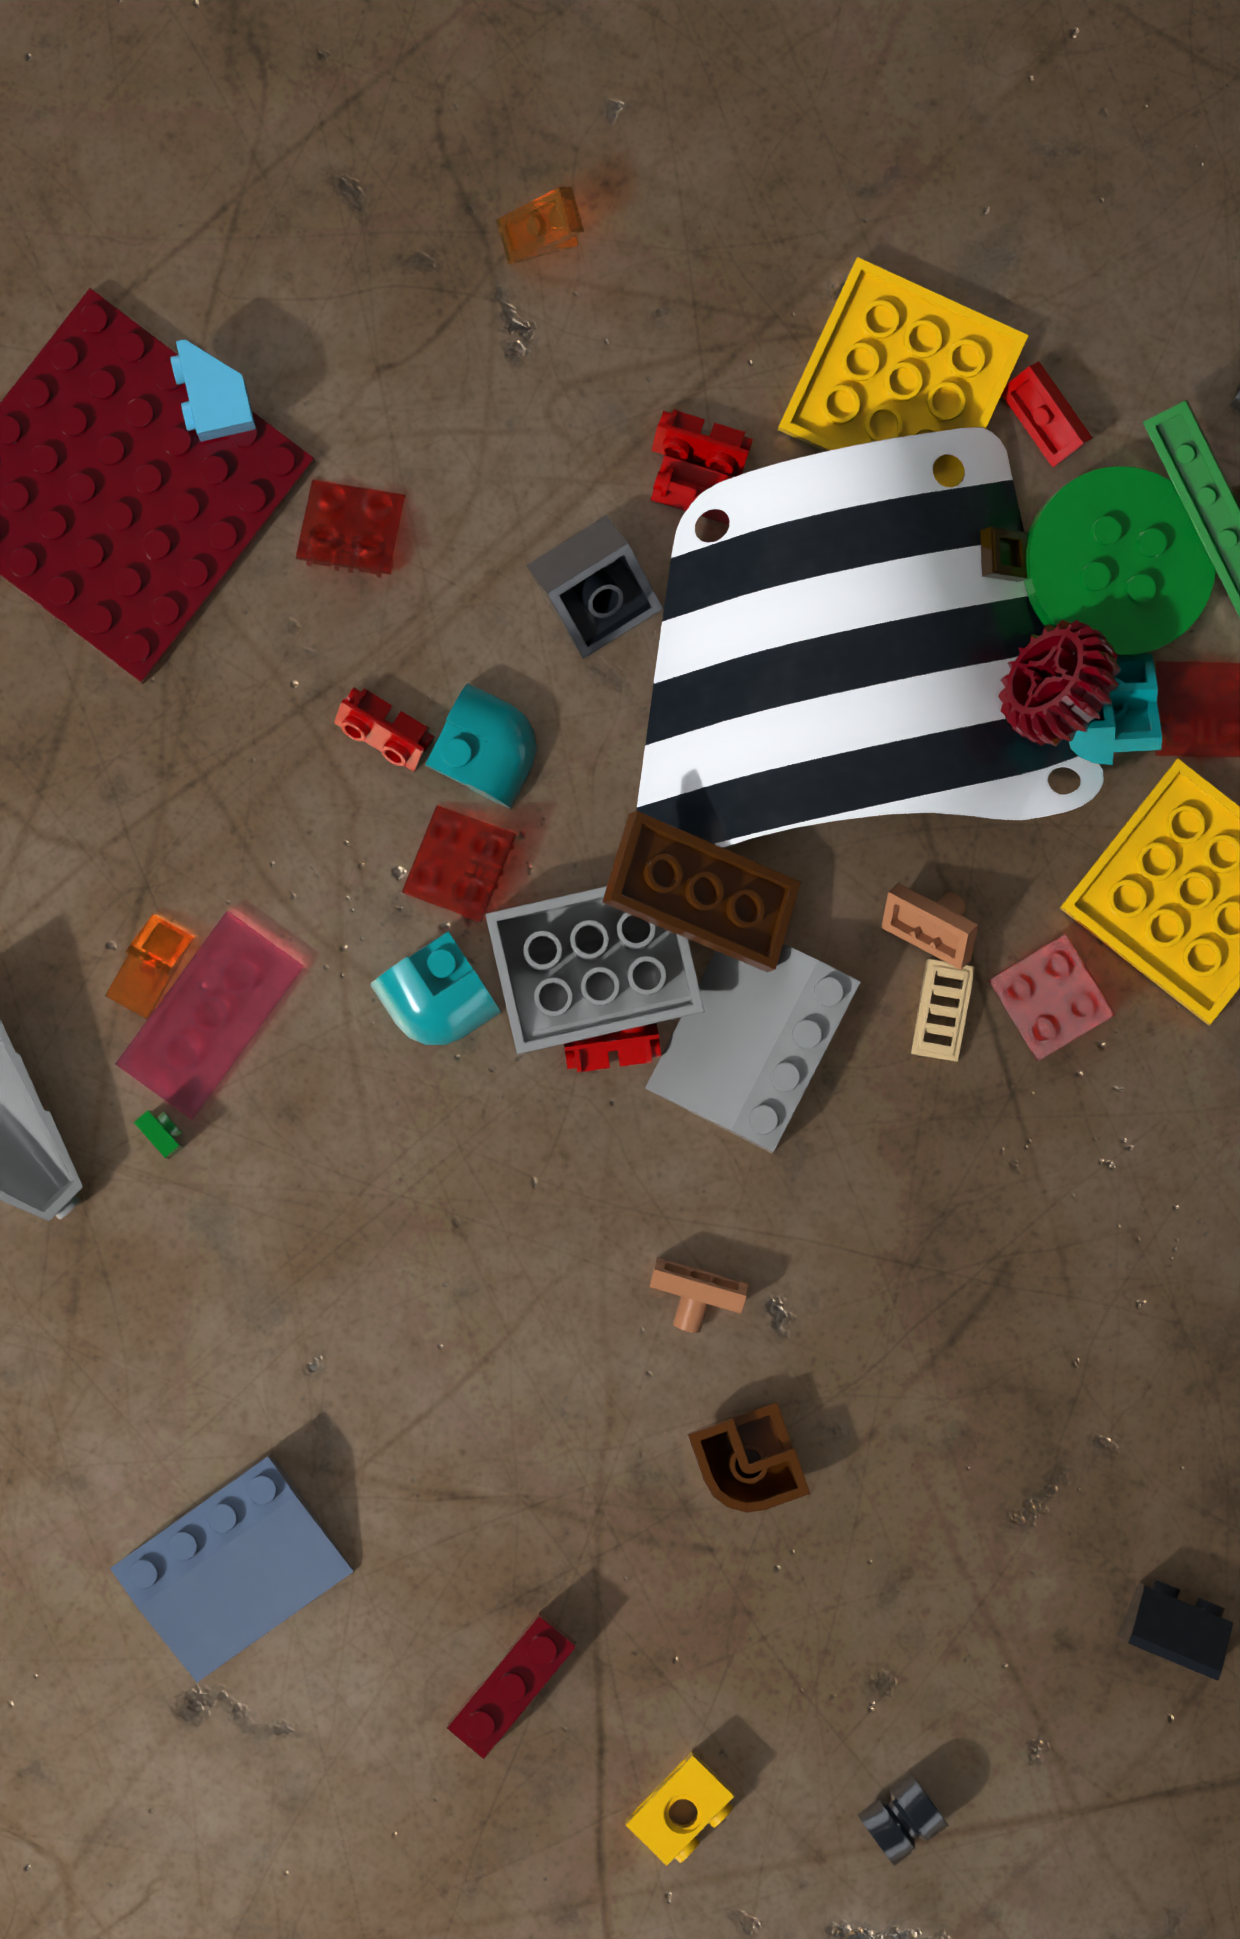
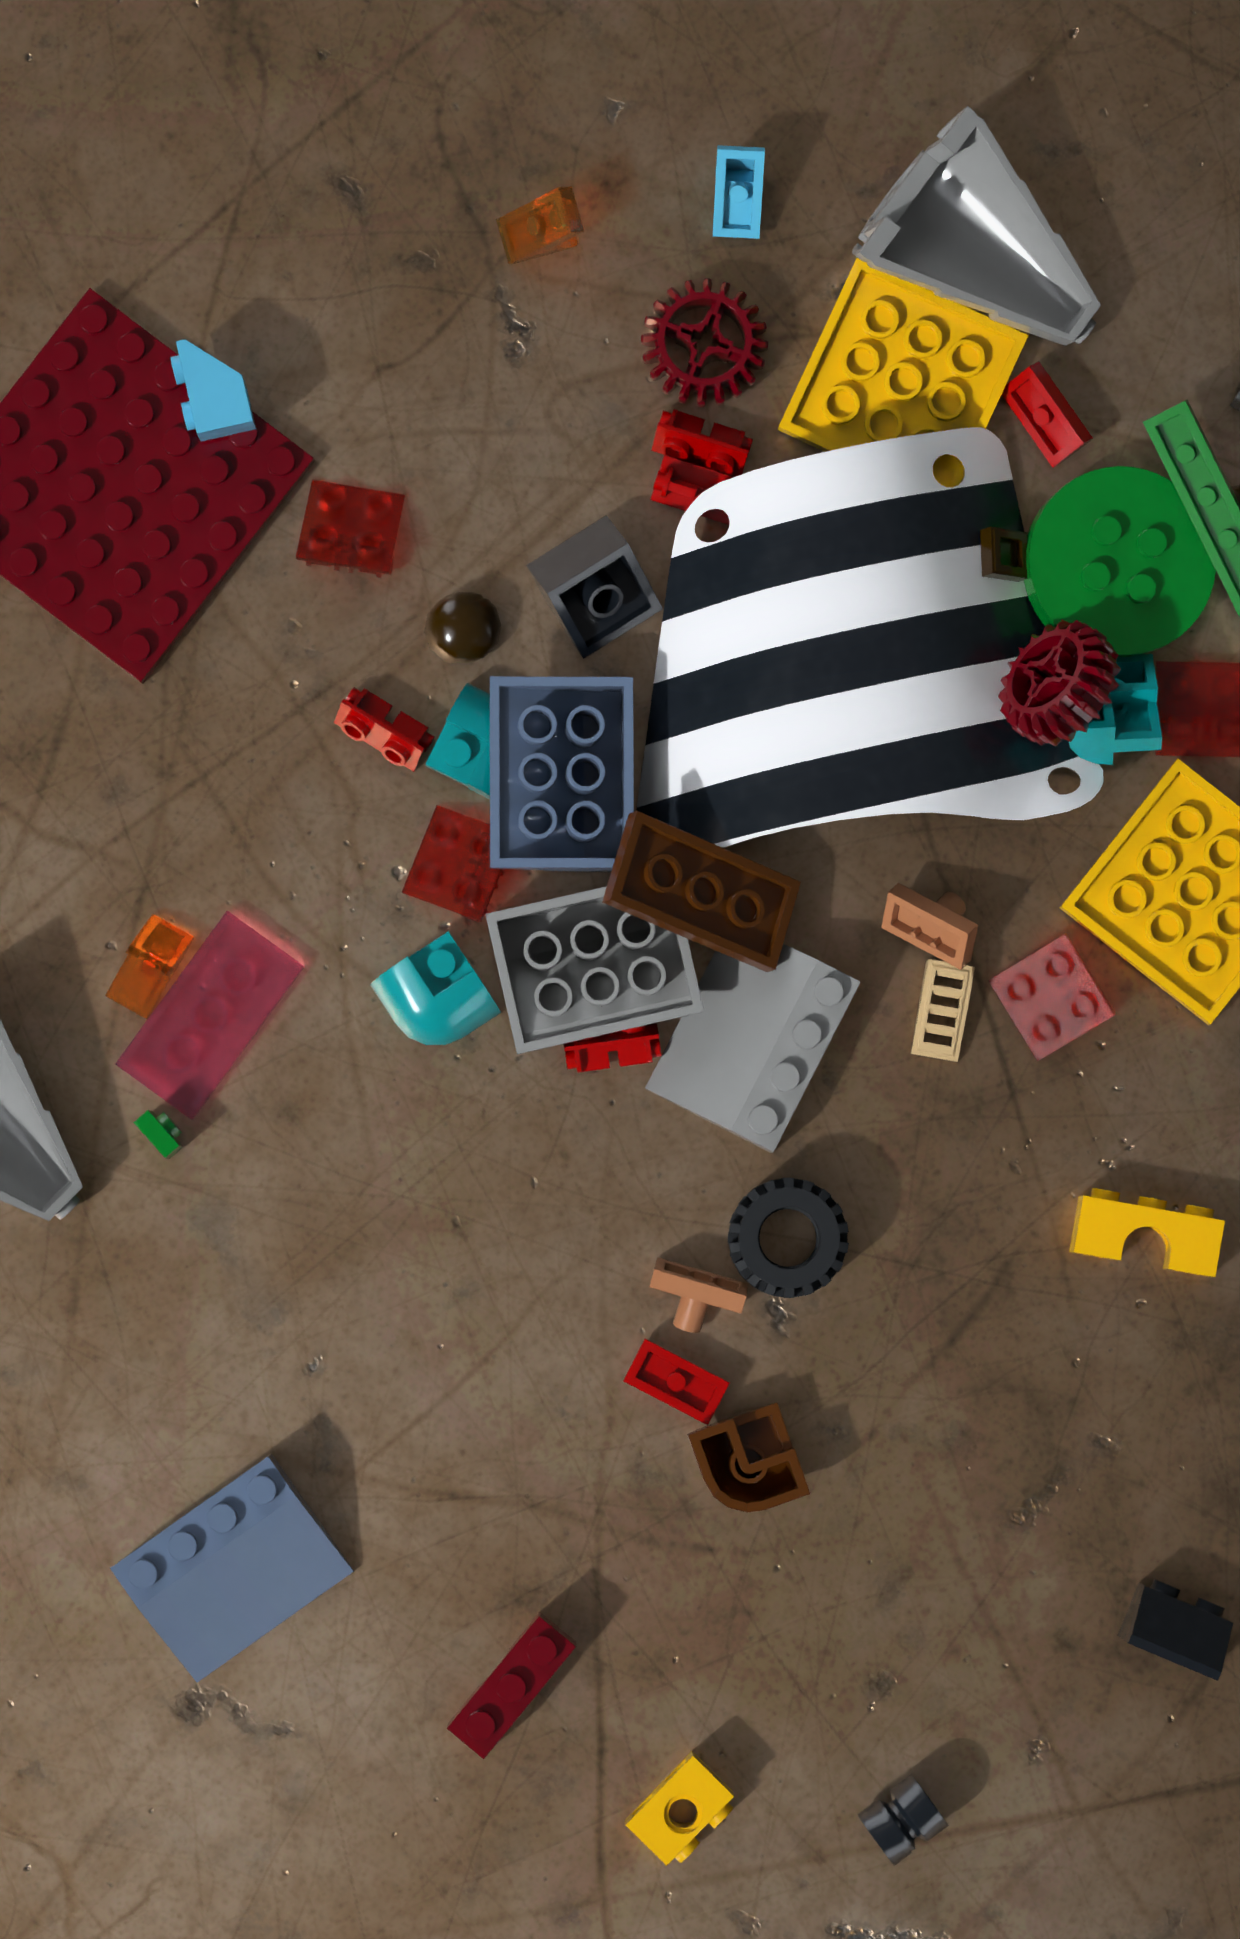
(462, 627): none -> dark brown hair
(560, 771): none -> sand blue slope
(676, 1381): none -> red plate
(684, 333): none -> dark red gear
(738, 191): none -> medium azure slope
(830, 1237): none -> black tyre
(978, 237): none -> light grey cone
(1189, 1238): none -> yellow arch

